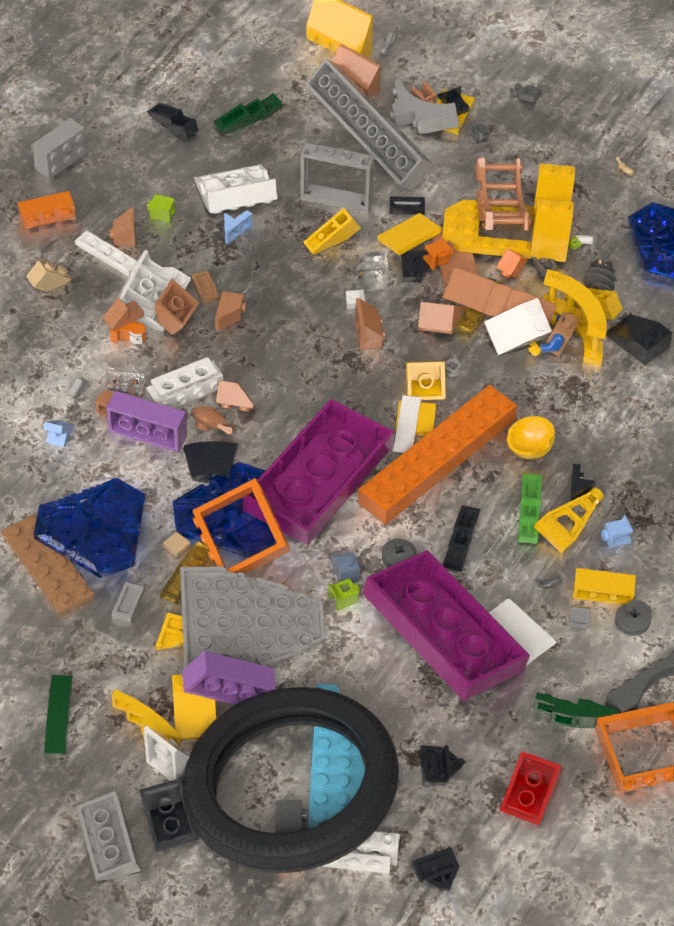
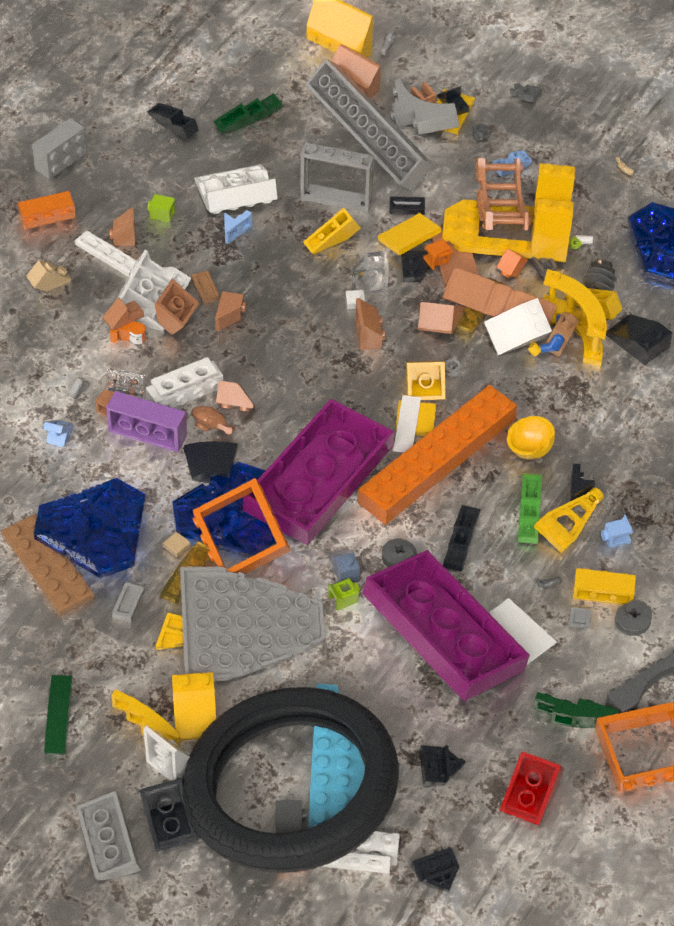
(226, 678): medium lavender brick -> none
(524, 158): none -> light blue slope

